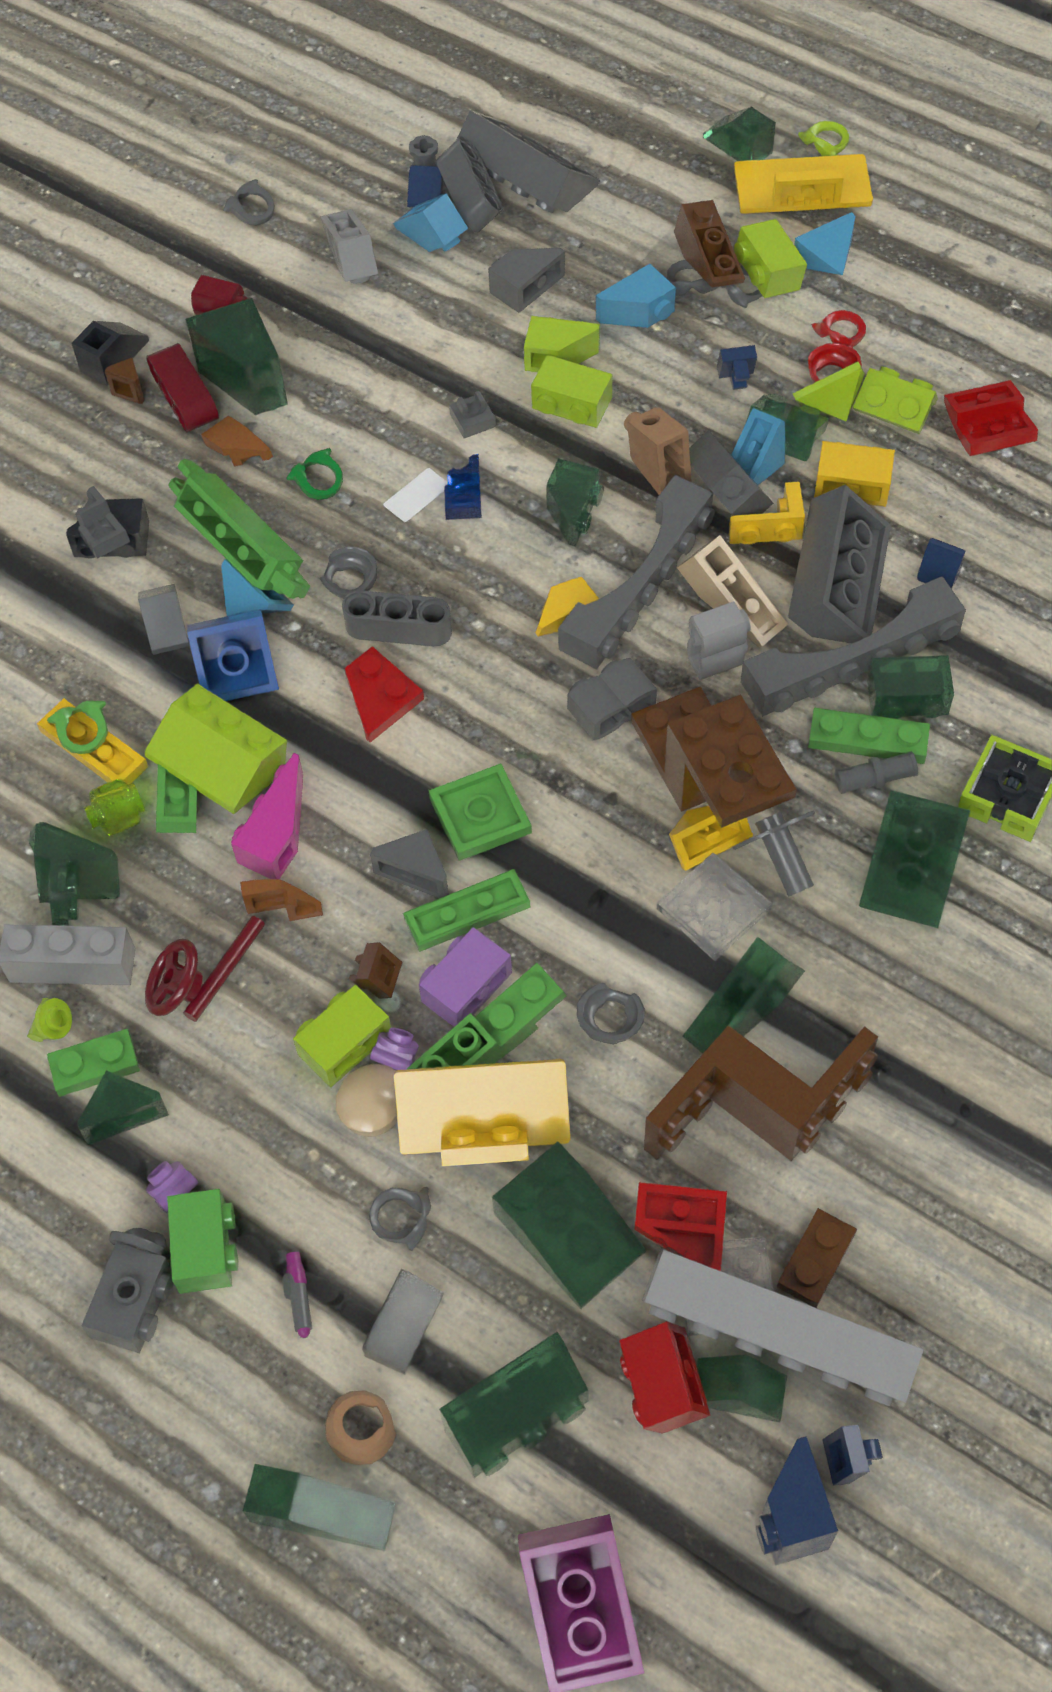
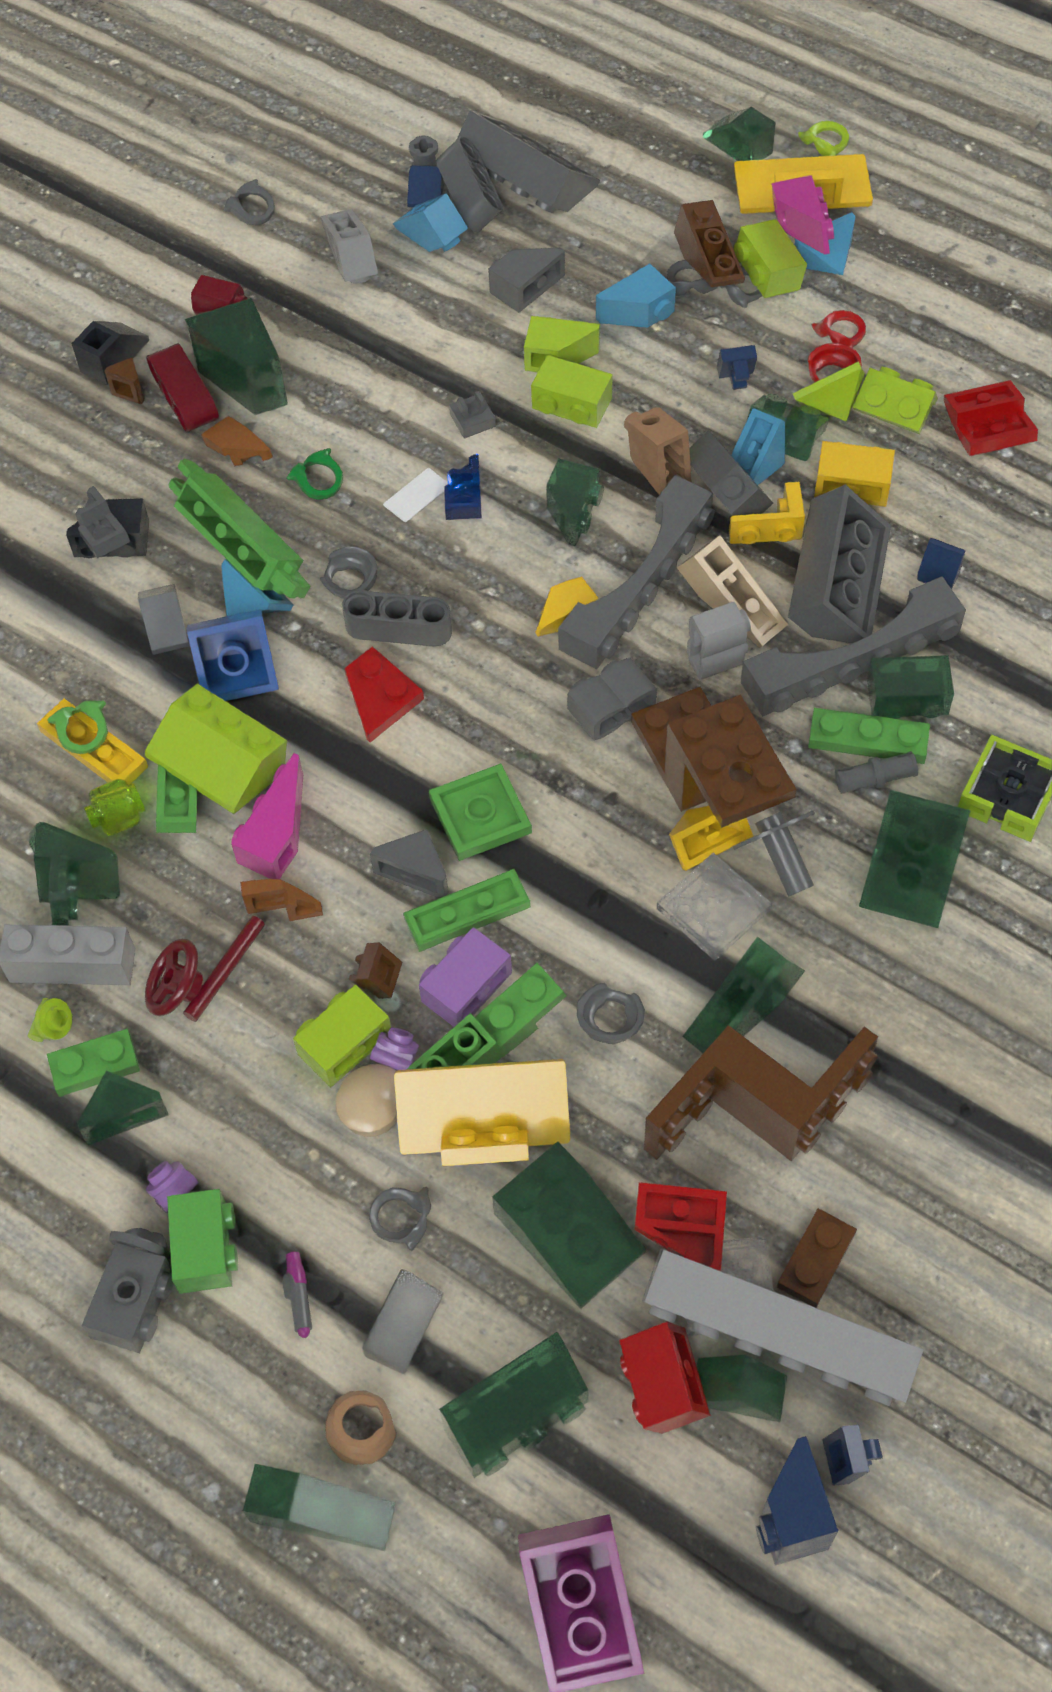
(803, 212): none -> dark pink slope

